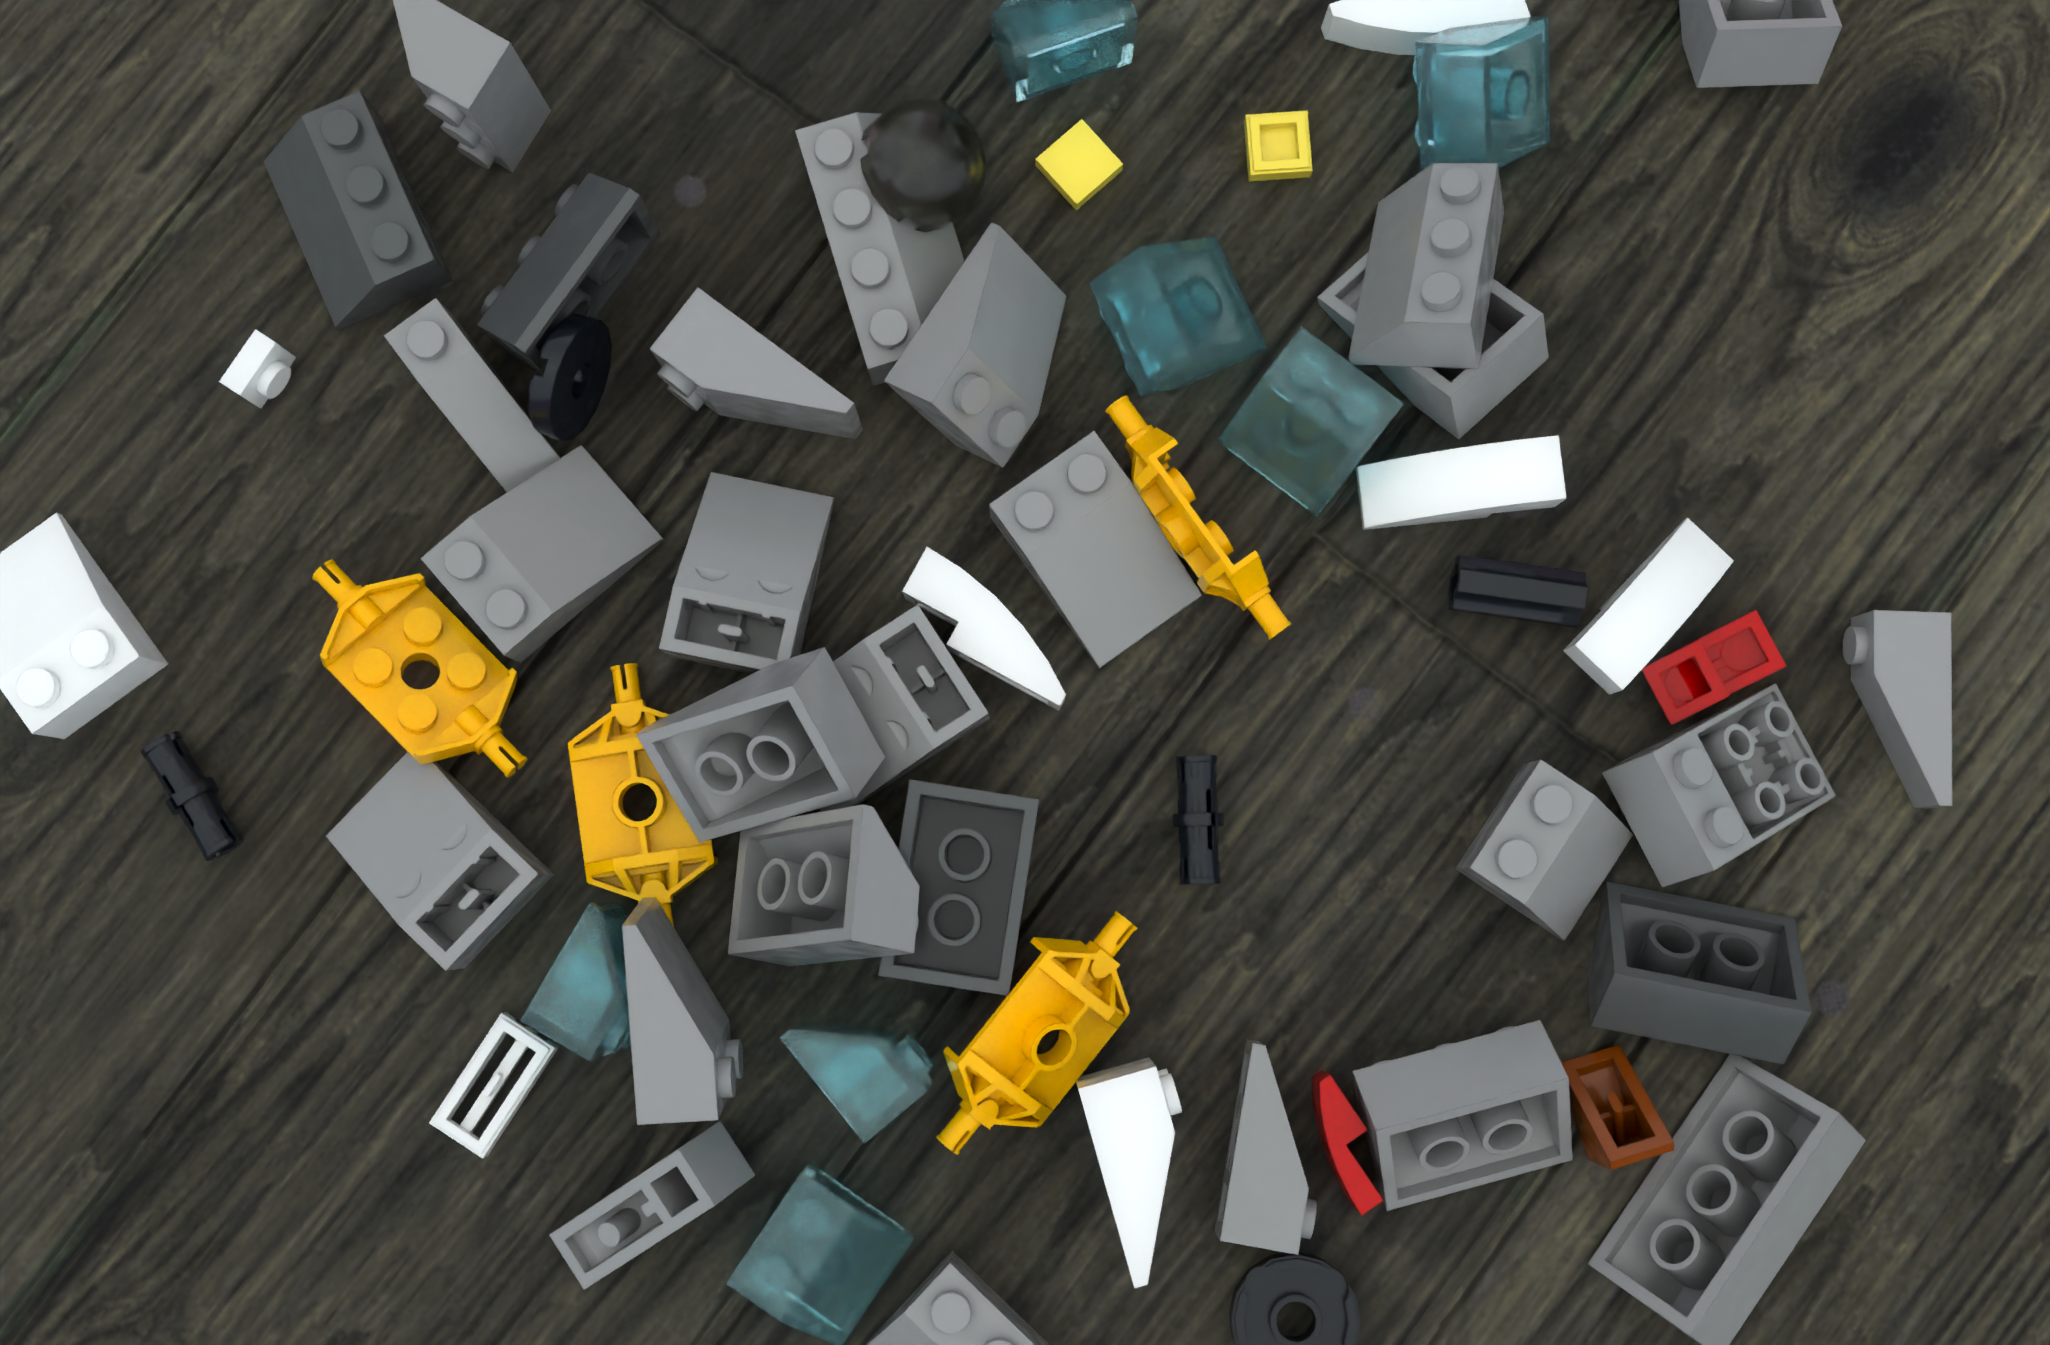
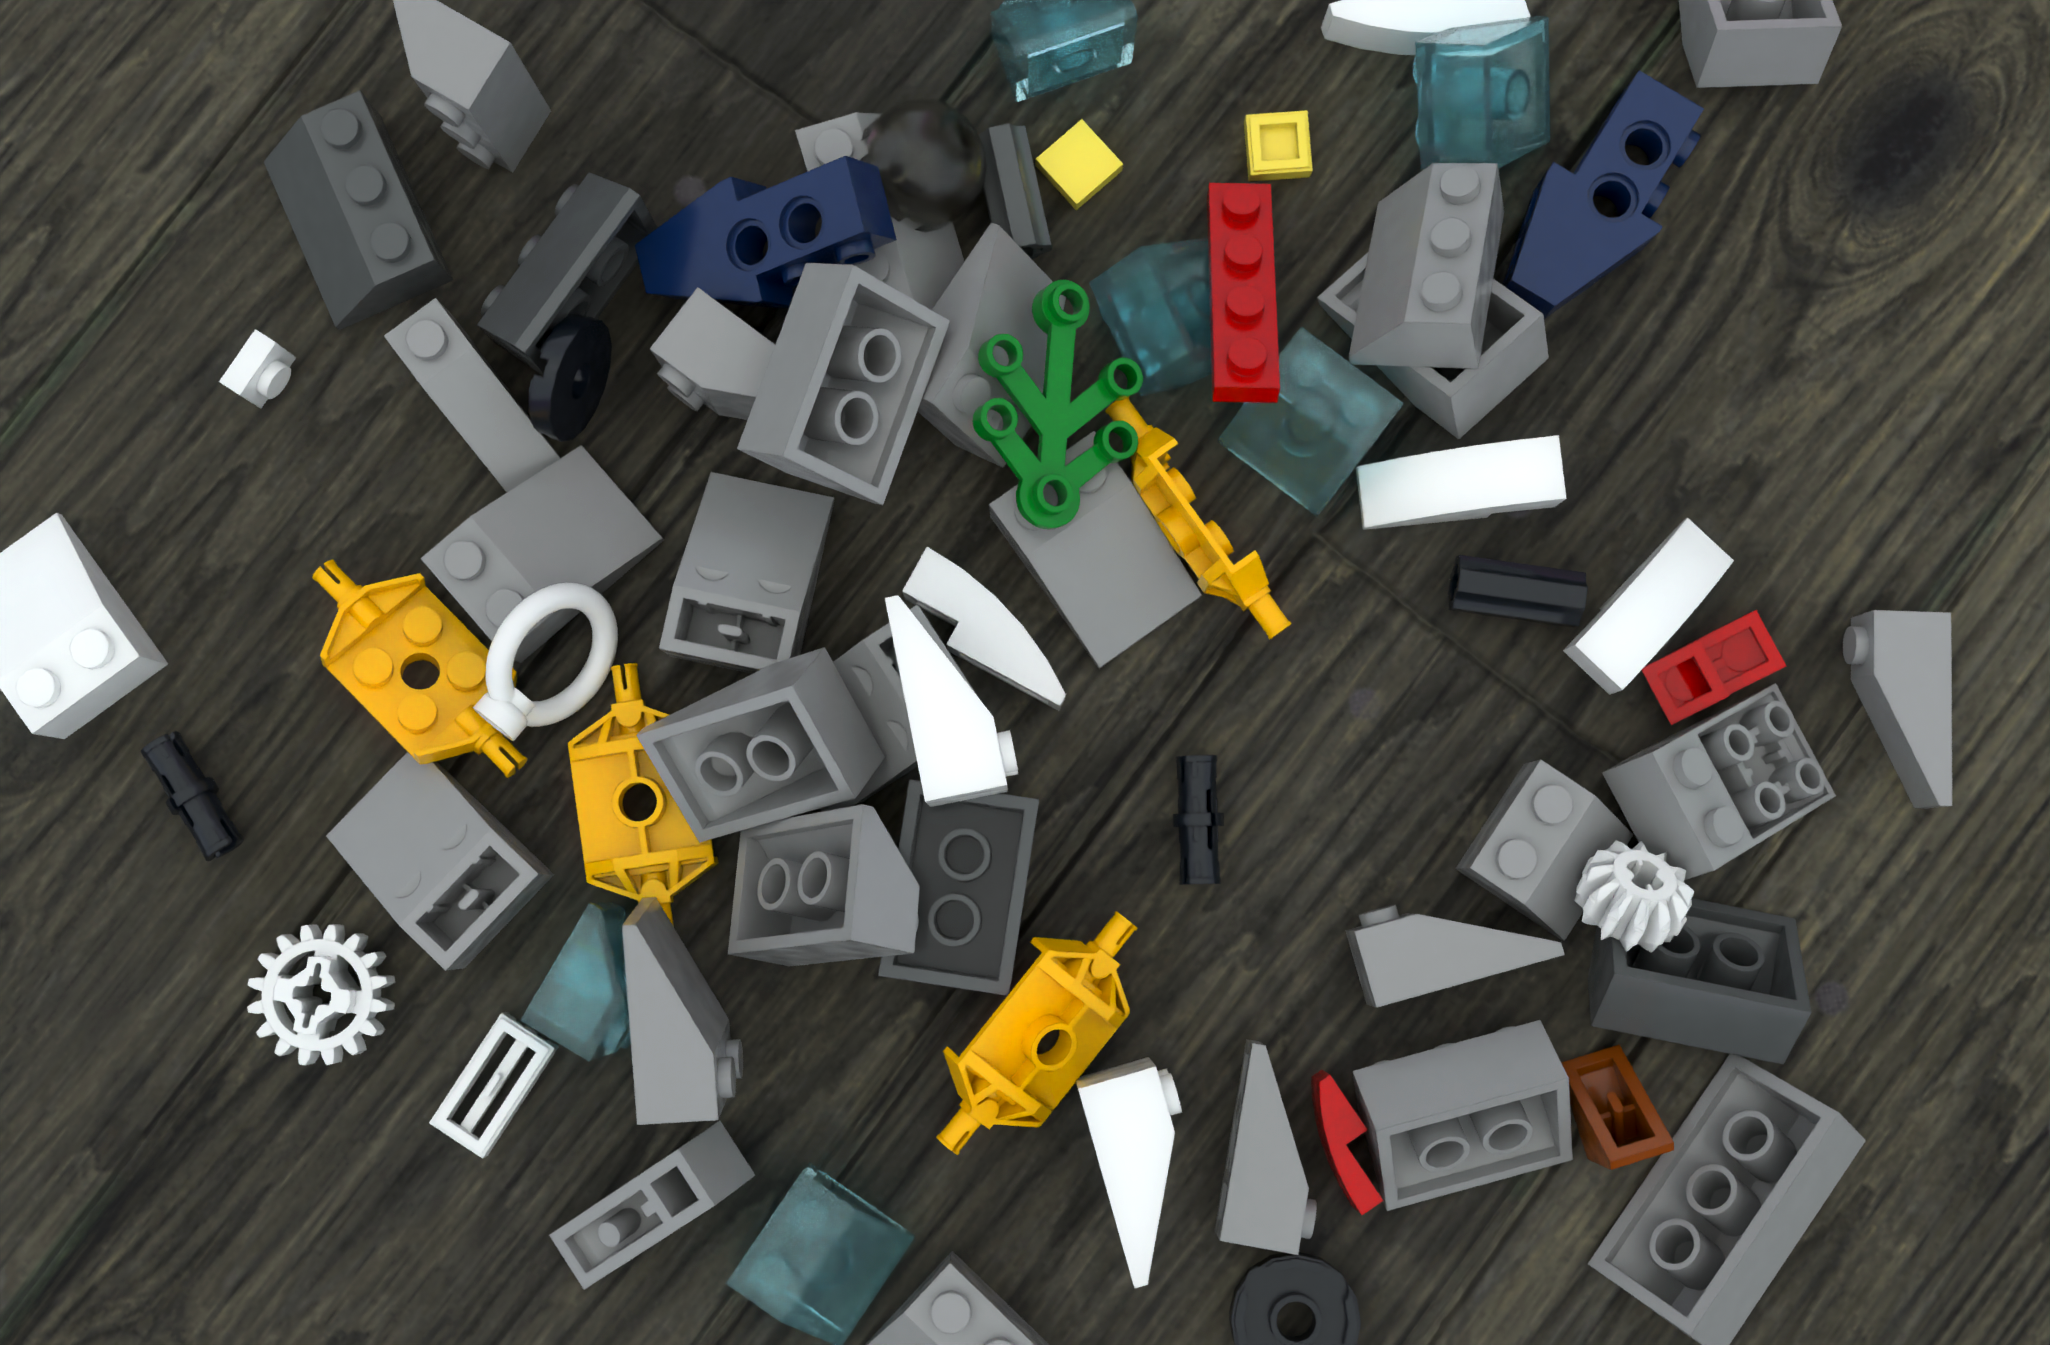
(313, 1018): none -> white gear
(510, 709): none -> white piece
(723, 233): none -> dark blue brick
(844, 381): none -> light grey slope
(862, 1071): clear light blue slope -> none
(949, 725): none -> white slope
(1013, 188): none -> dark grey axle
(1052, 412): none -> green plant
(1242, 293): none -> red plate
(1423, 953): none -> light grey slope
(1563, 236): none -> dark blue brick
(1634, 896): none -> white gear

